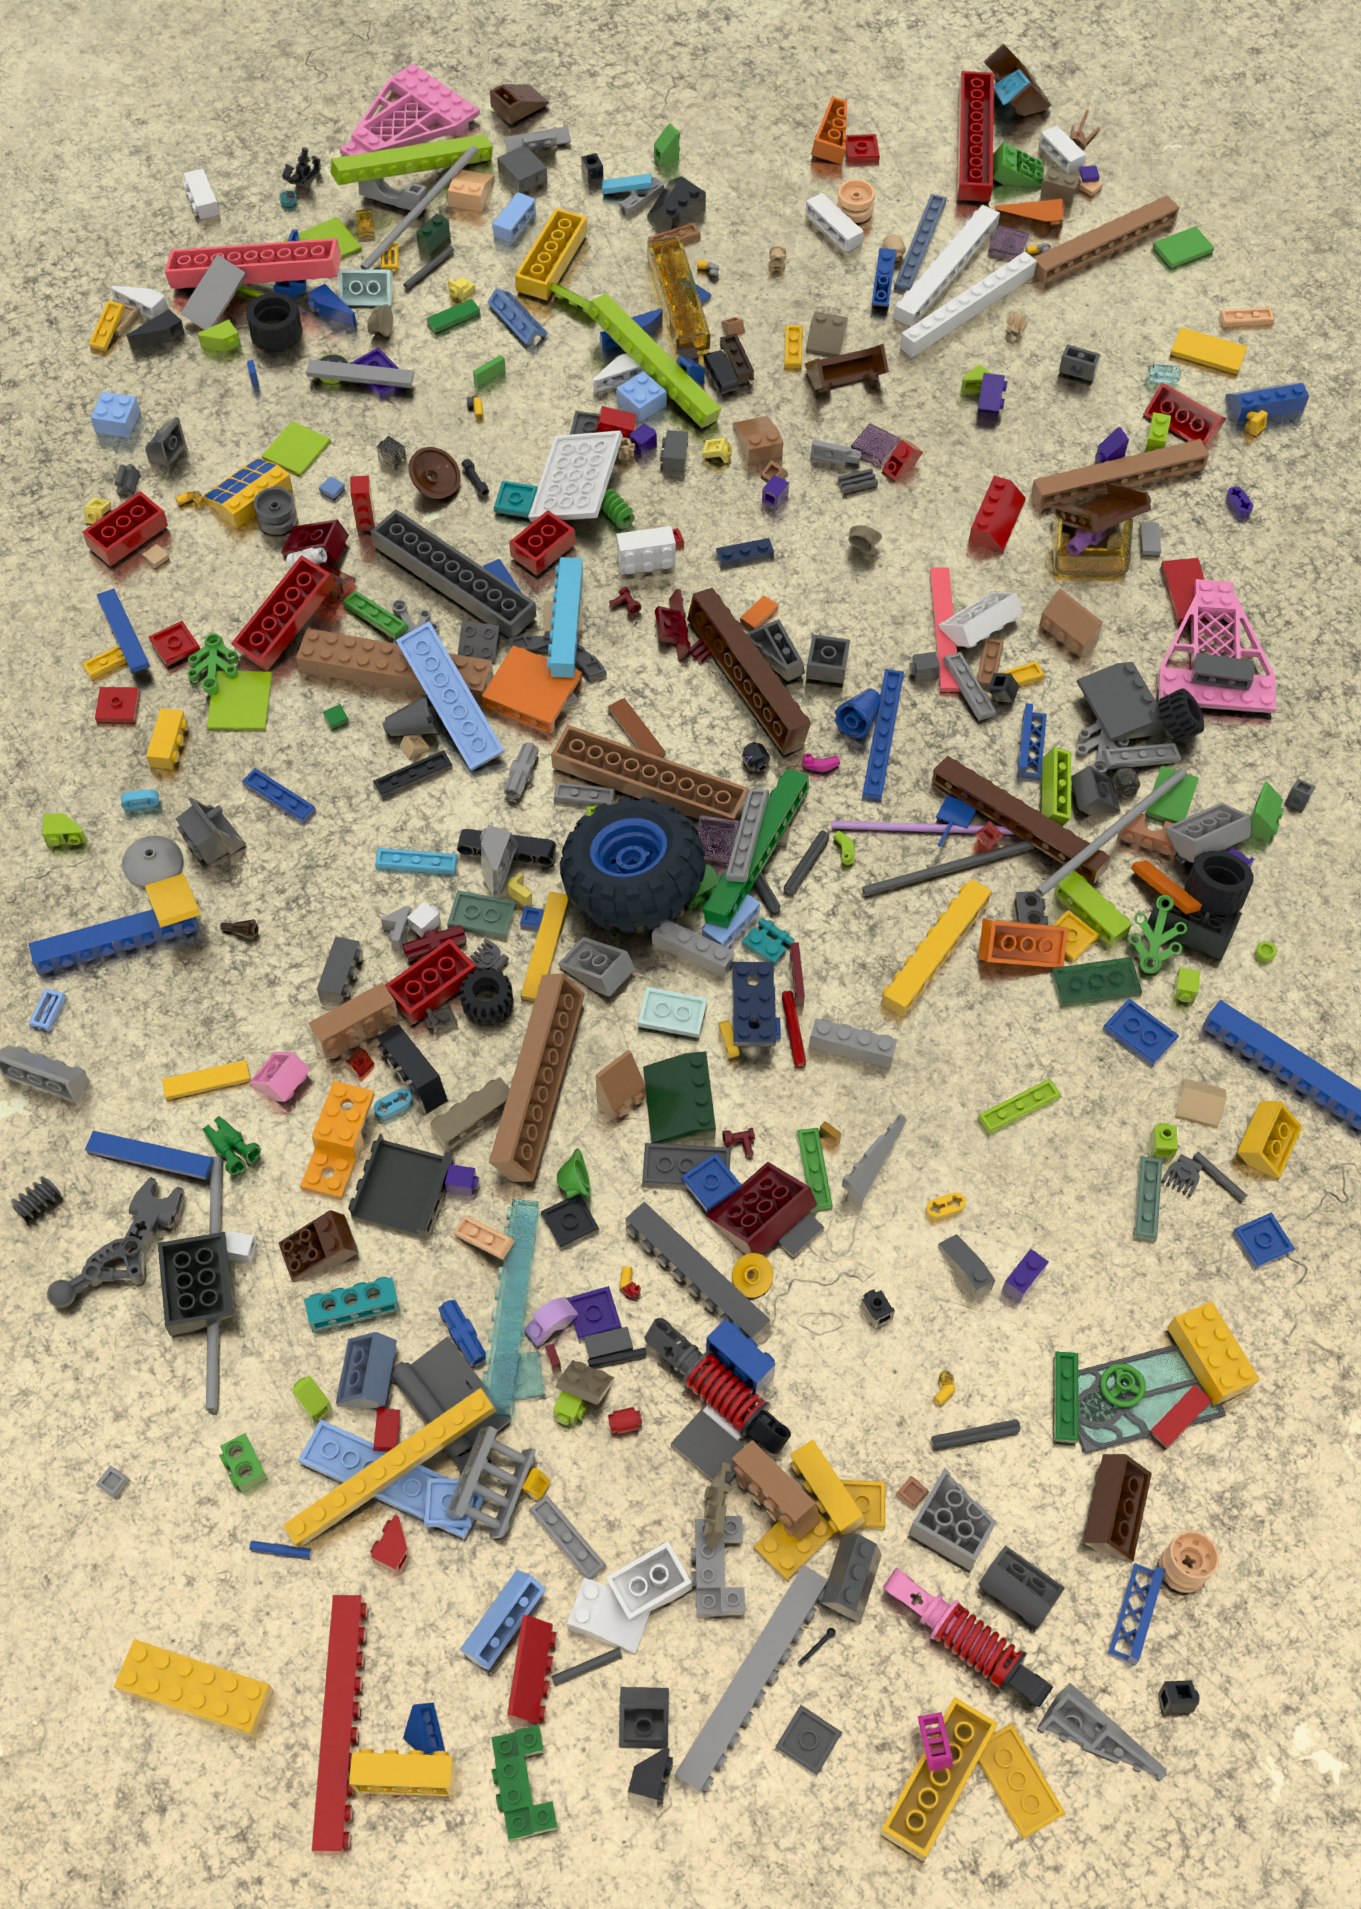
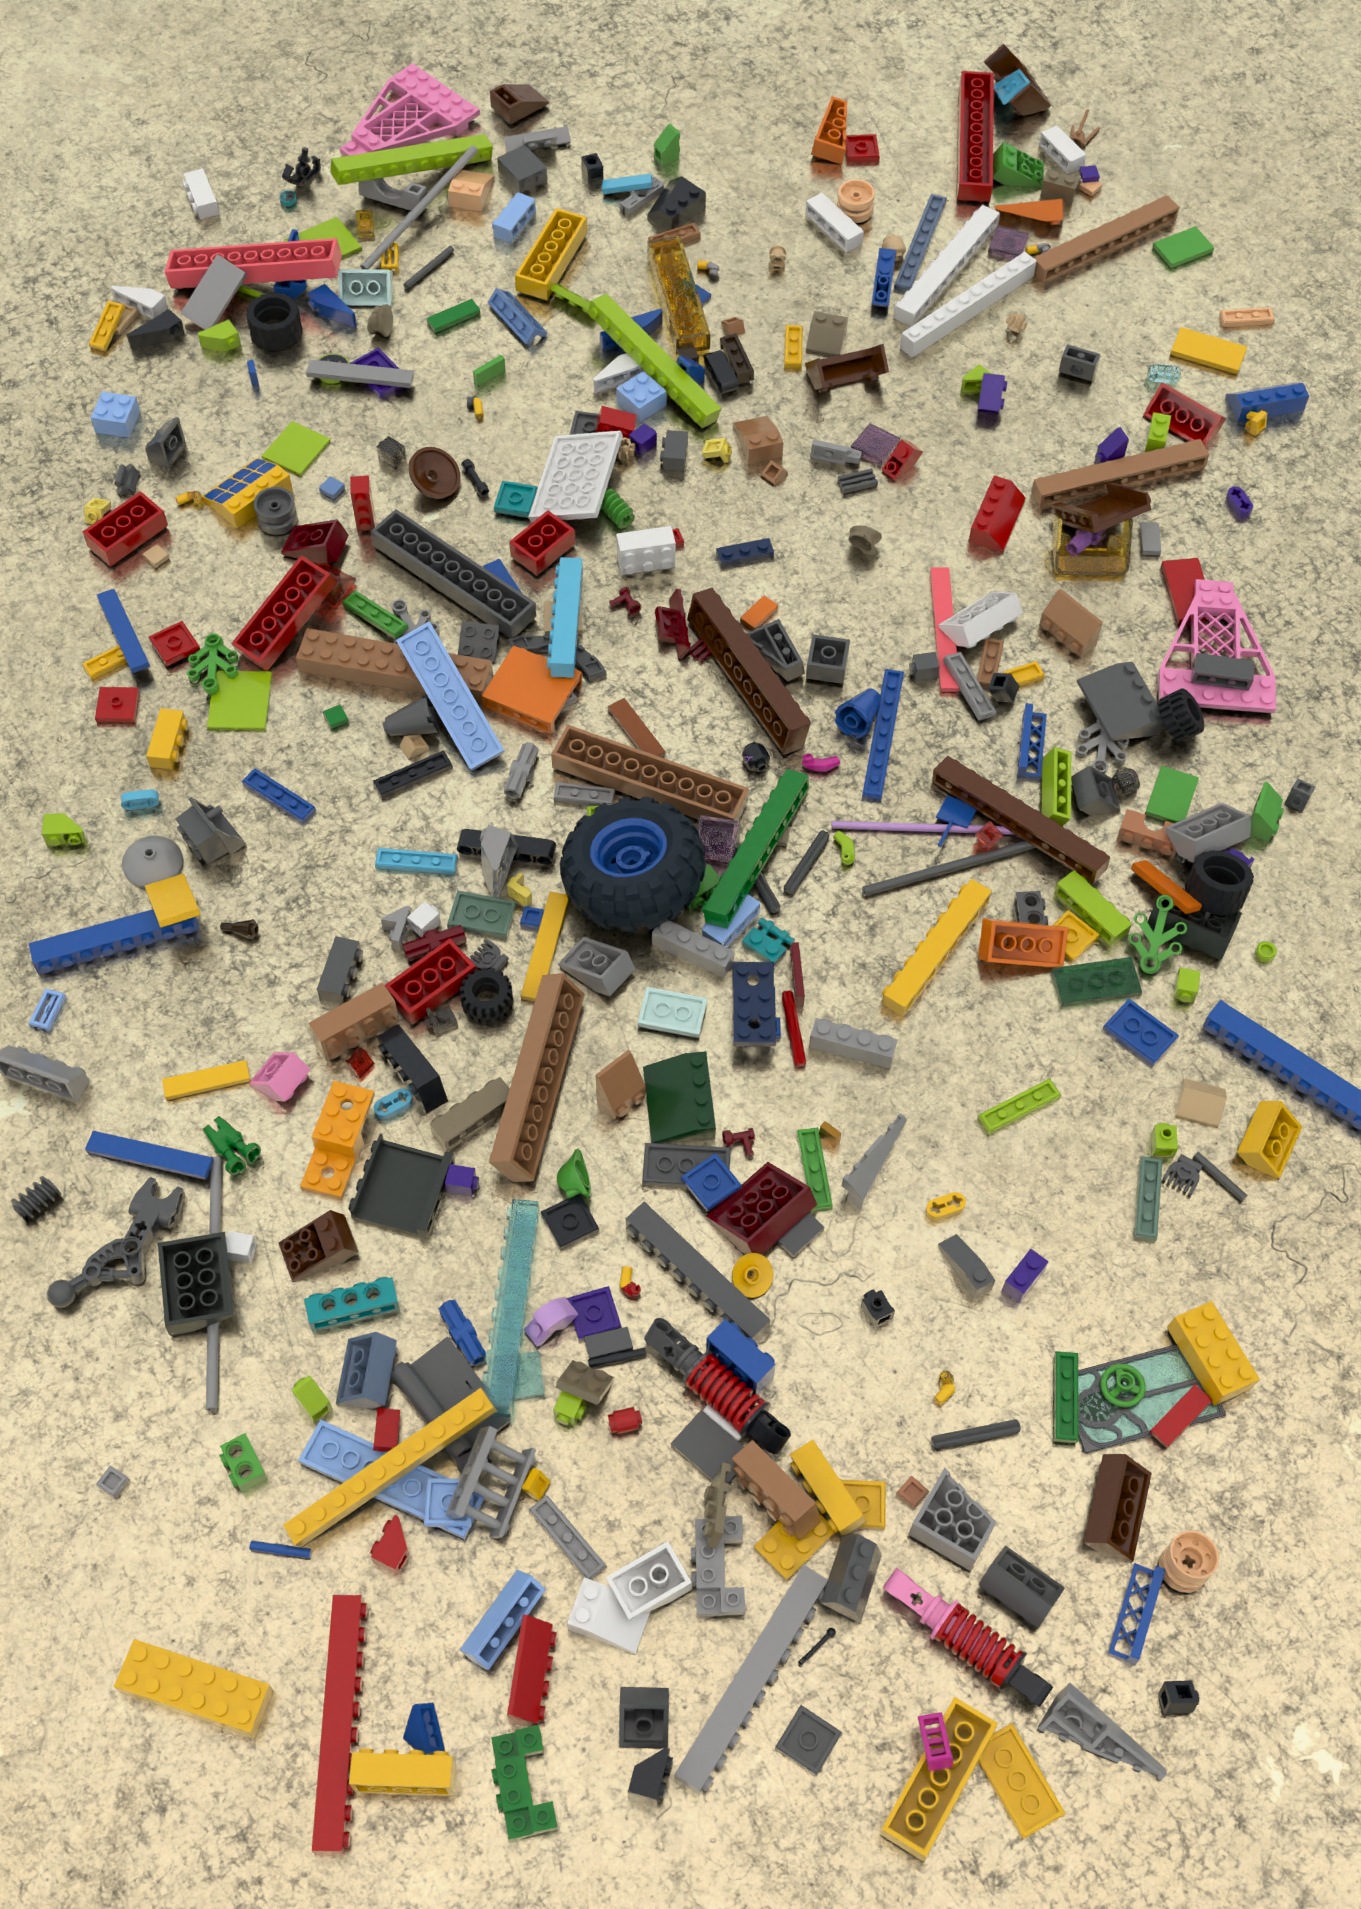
(315, 555): white axle -> none
(433, 233): dark green brick -> none
(460, 288): light yellow bracket -> none
(483, 1237): light nougat tile -> none
(552, 1357): dark red tile -> none
(586, 1666): dark grey bar -> none
(726, 1034): yellow beam -> none
(747, 835): light grey tile -> none
(775, 491): dark purple brick -> none
(1112, 831): light grey piece -> none
(1141, 755): light grey tile -> none
(1263, 1240): blue tile -> none

